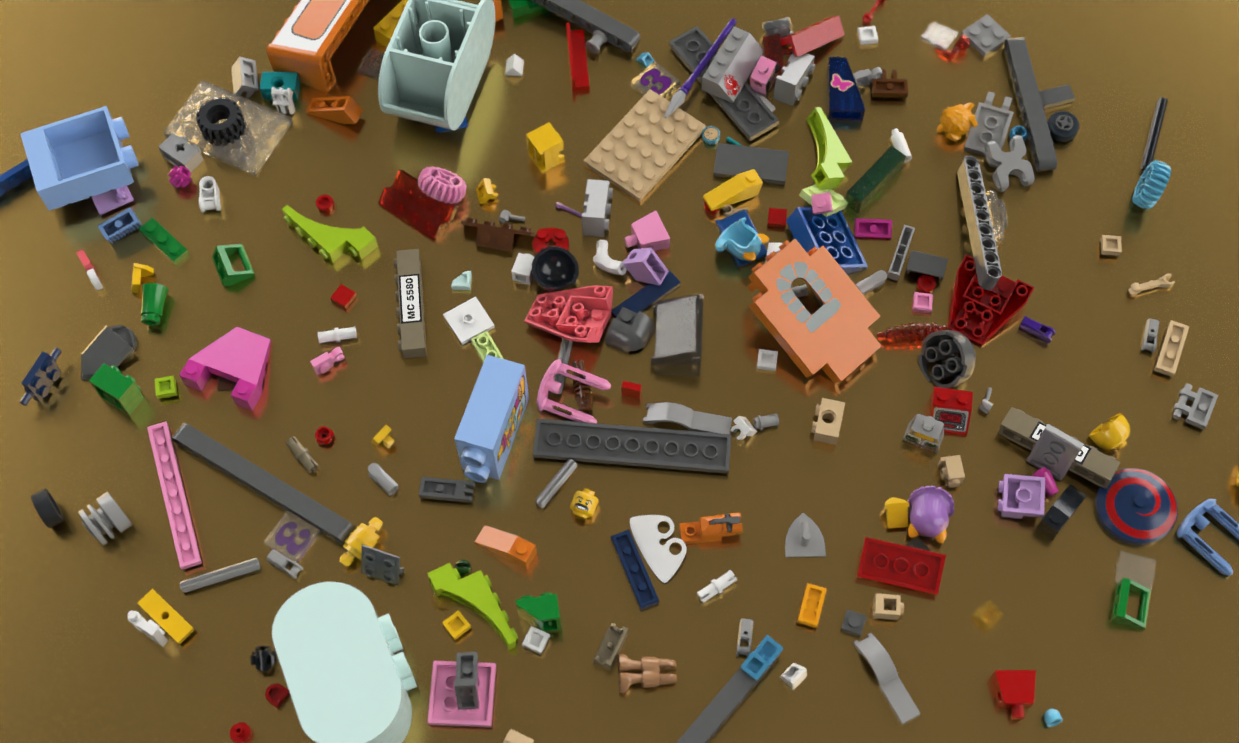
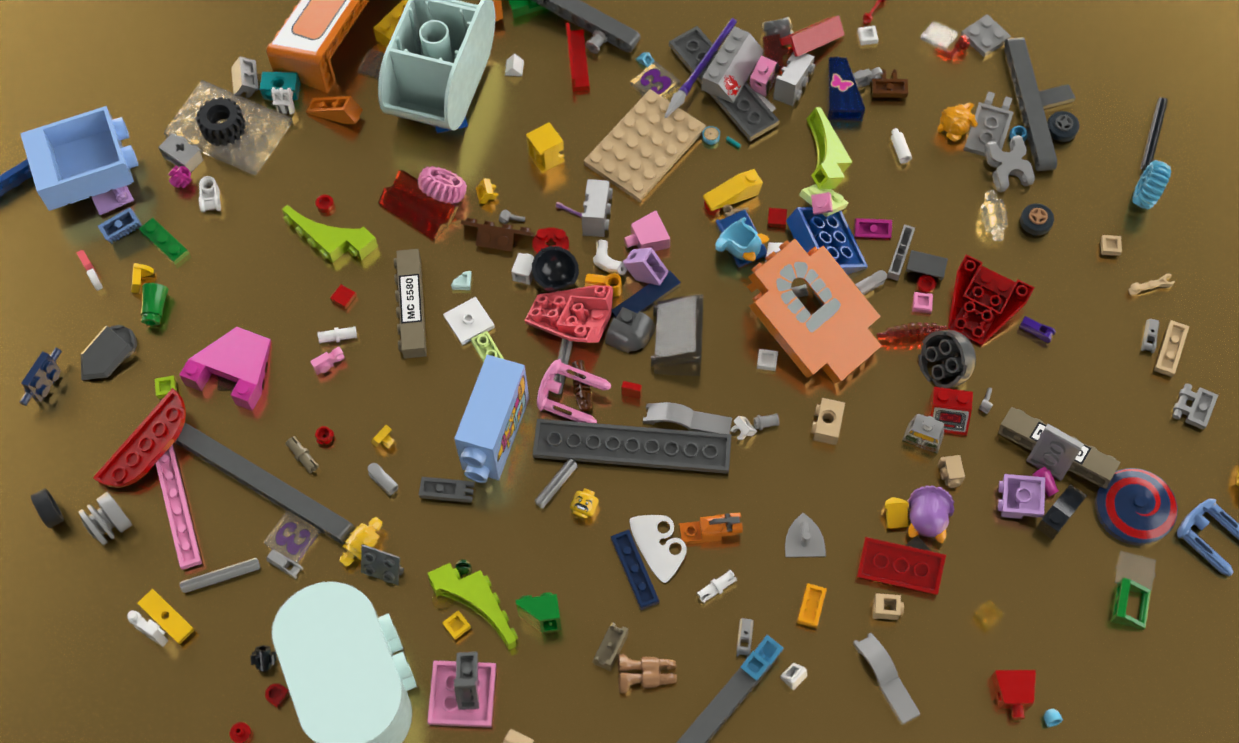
(117, 388): green brick -> none
(145, 444): none -> red plate
(223, 265): green tile -> none
(507, 546): orange slope -> none
(536, 640): white plate -> none
(601, 280): none -> light orange piece
(736, 159): dark grey tile -> none
(853, 623): dark grey plate -> none
(875, 179): clear green brick -> none
(979, 223): dark grey beam -> none
(1043, 216): none -> black wheel
(1112, 433): yellow cylinder -> none

